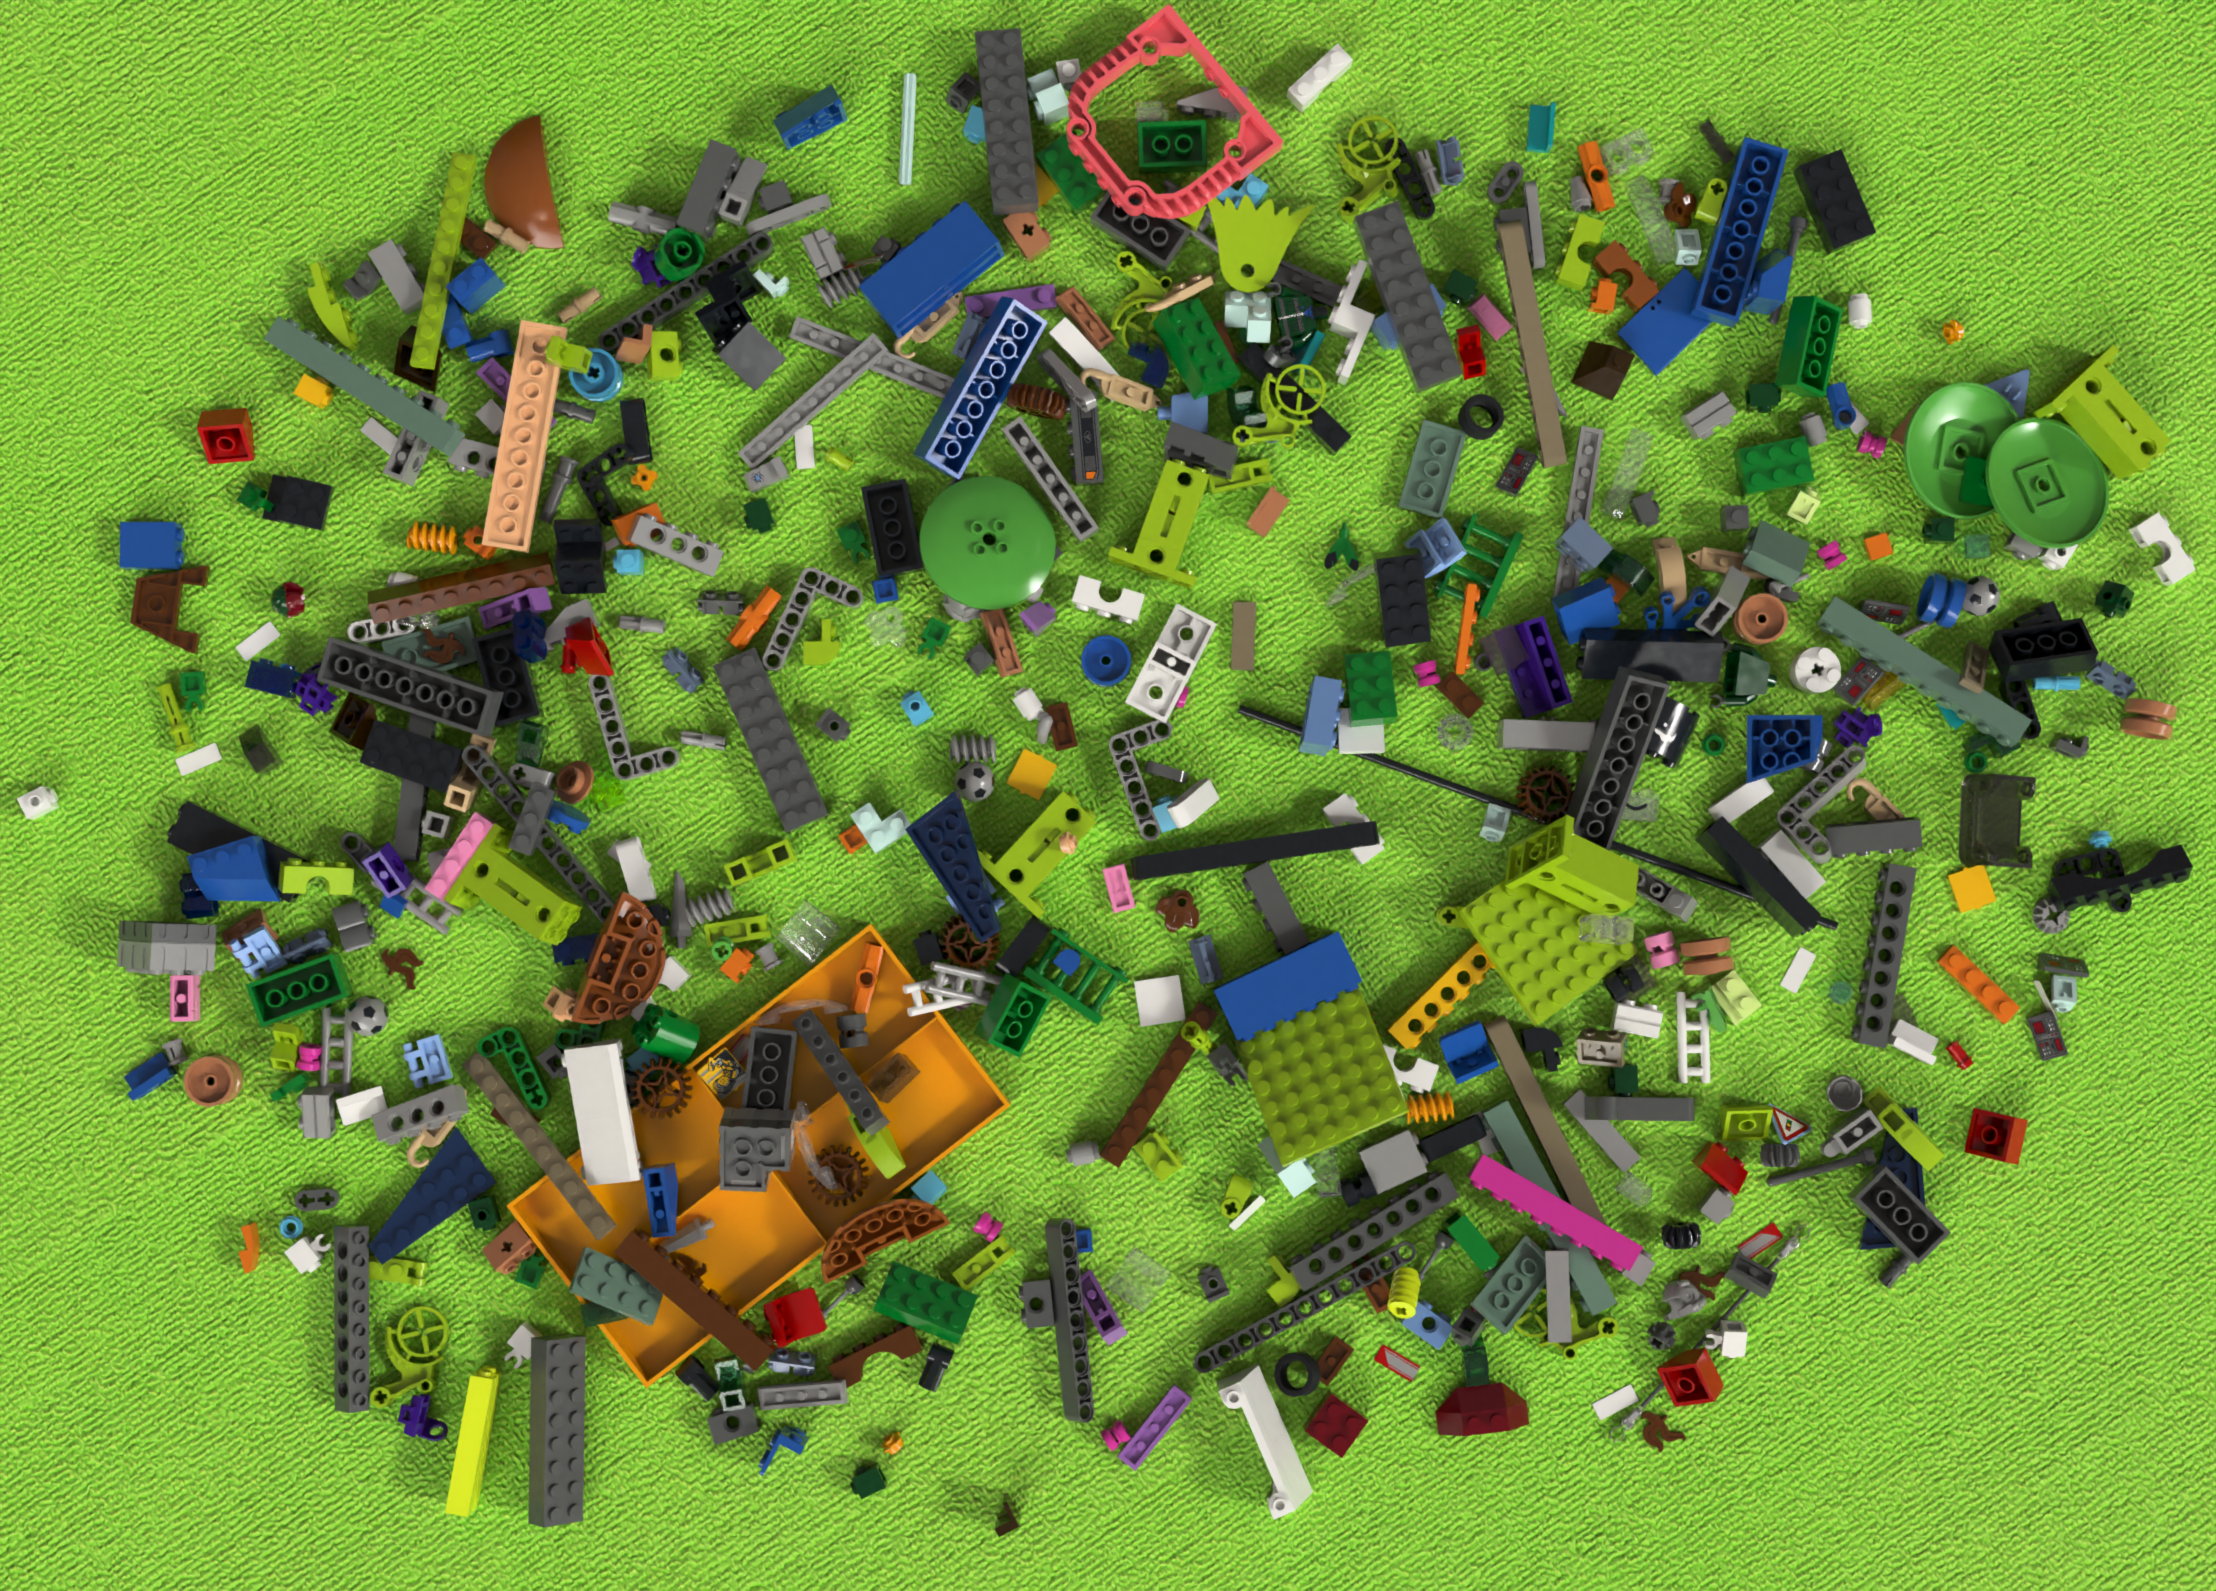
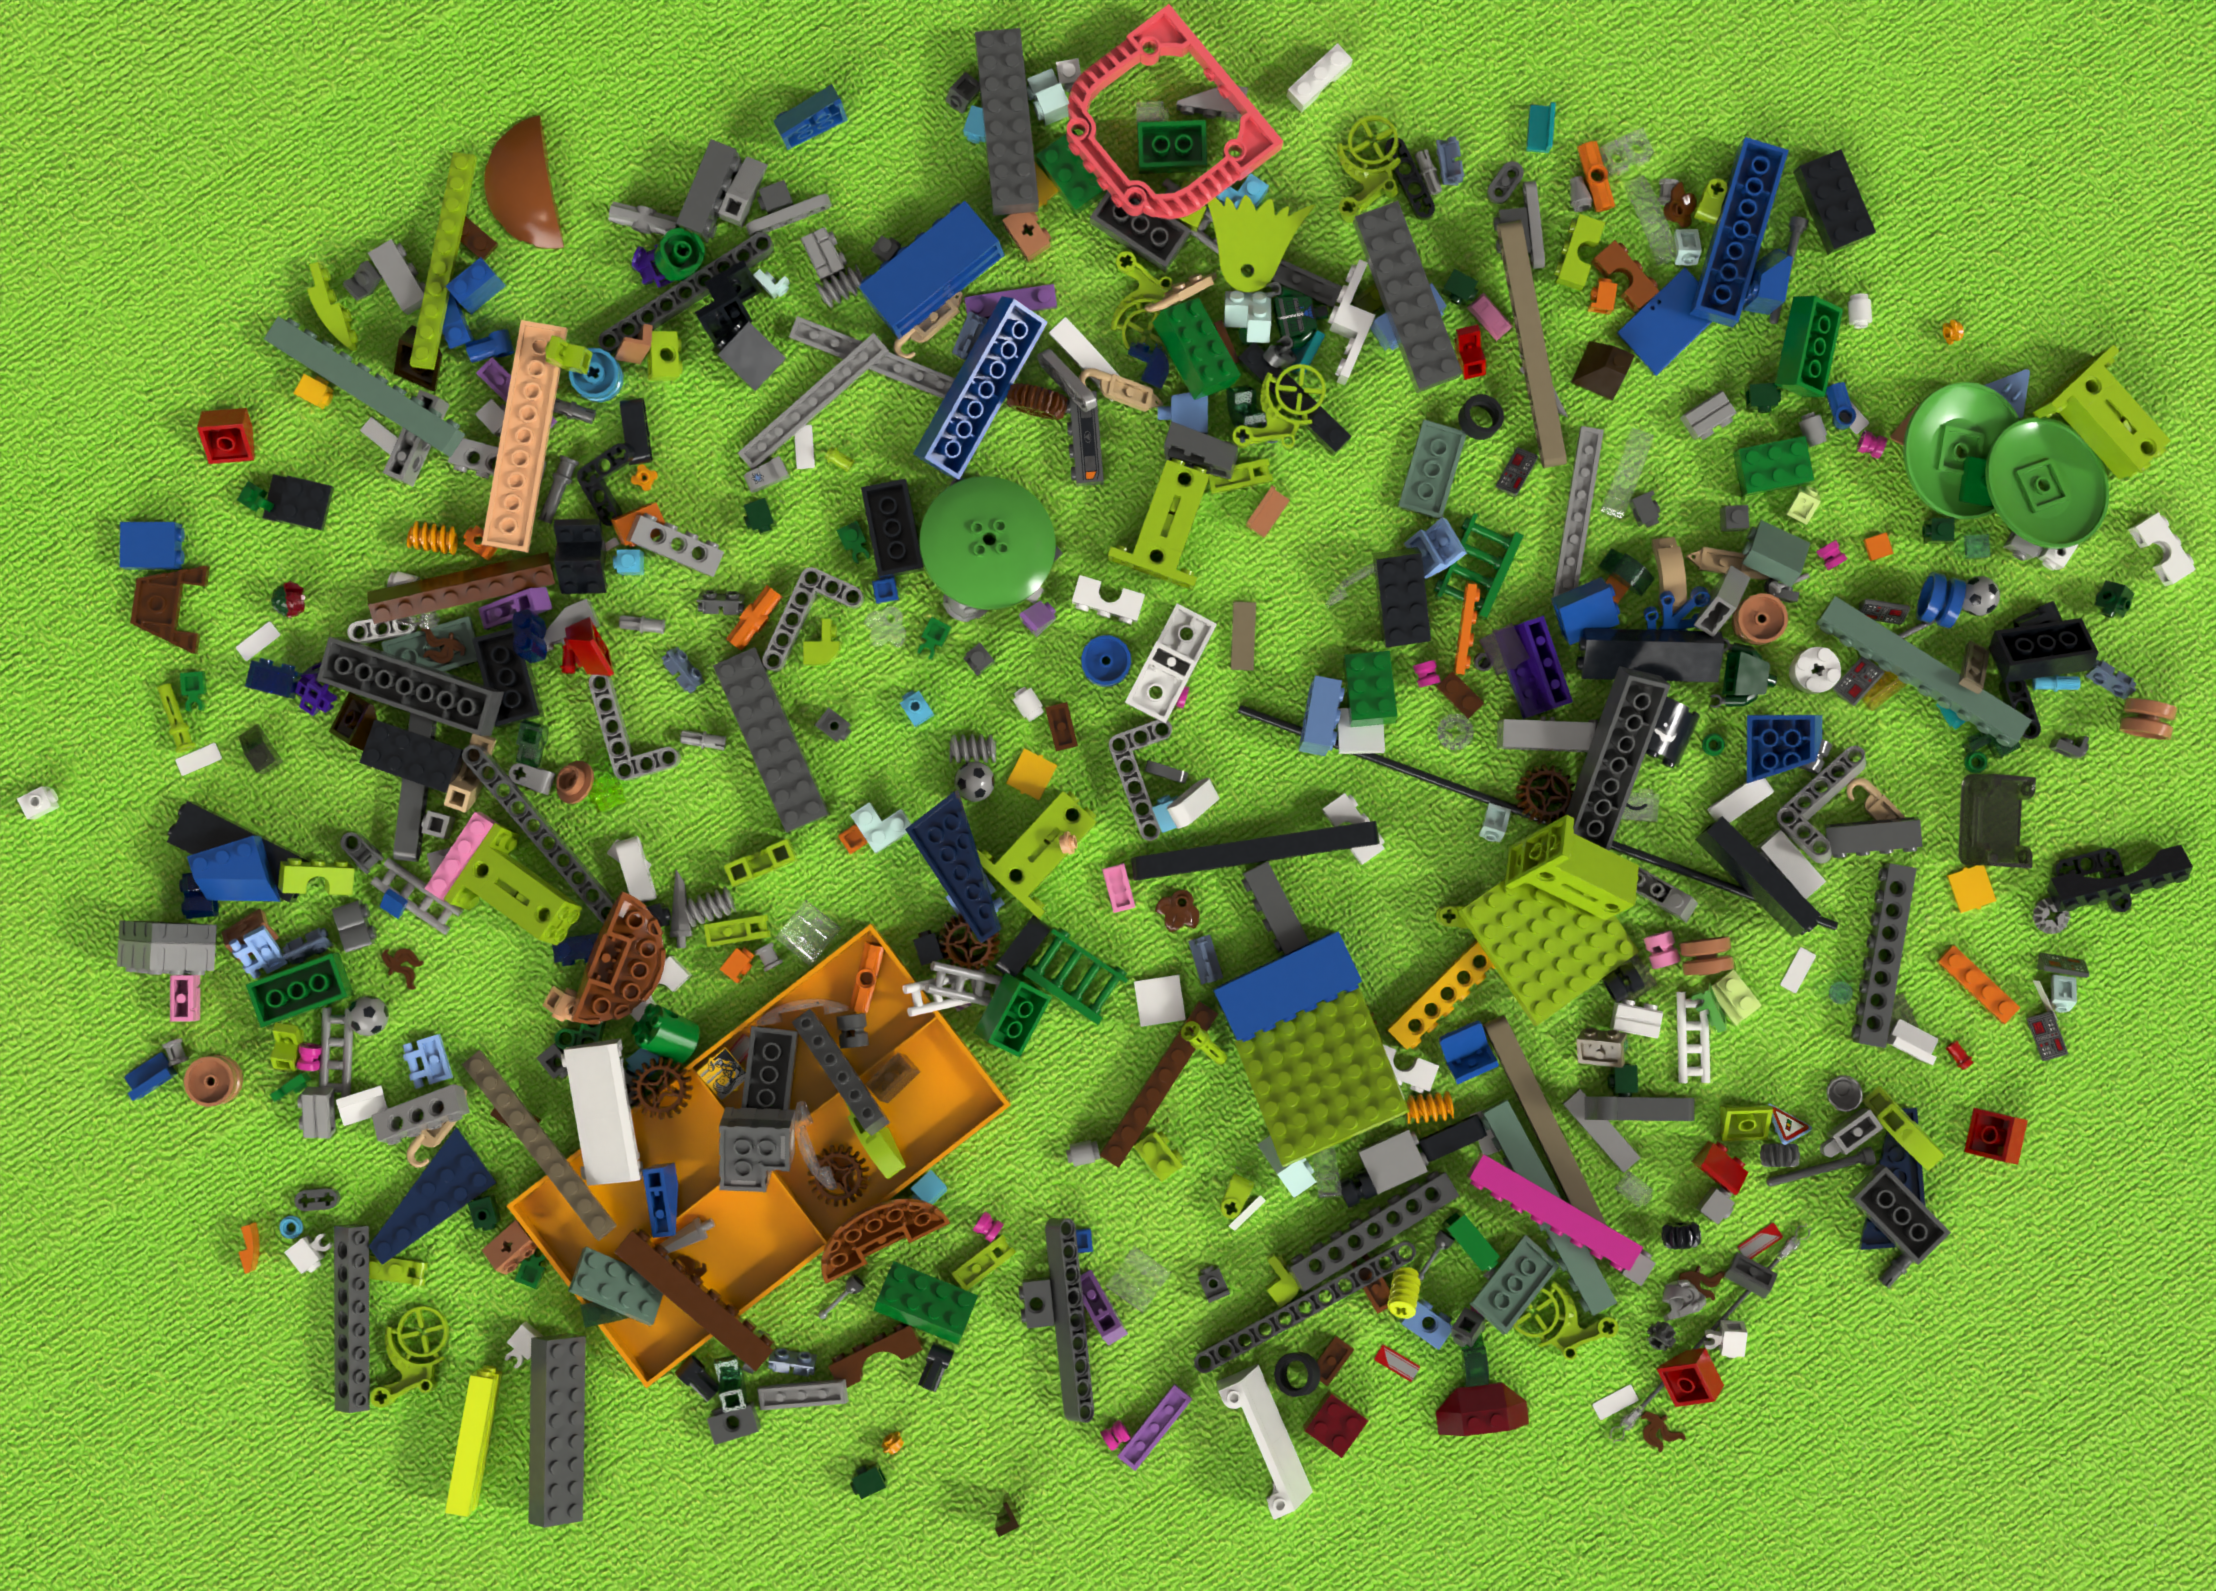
(388, 870): dark purple brick -> none
(417, 1420): dark purple piece -> none
(506, 236): tan pin -> none
(519, 1070): green beam -> none
(532, 818): dark grey brick -> none
(568, 815): blue tile -> none
(579, 305): tan pin -> none
(729, 945): bright green bush -> none
(791, 1438): blue bracket -> none
(794, 1316): red bracket -> none
(863, 261): sticker -> none
(907, 129): light aqua axle -> none
(1001, 642): nougat tile -> none
(1043, 727): light grey arm -> none
(1050, 479): light grey brick -> none
(1068, 961): blue tile -> none
(1085, 318): nougat tile -> none
(1226, 1064): dark grey hinge -> none
(1343, 546): green piece -> none
(1542, 1039): black brick -> none
(1558, 1295): light grey tile -> none
(1583, 545): sand blue brick -> none
(1606, 929): clear brick -> none
(1716, 142): clear smoke pin -> none
(1849, 731): dark purple piece -> none
(2100, 839): medium azure plate -> none

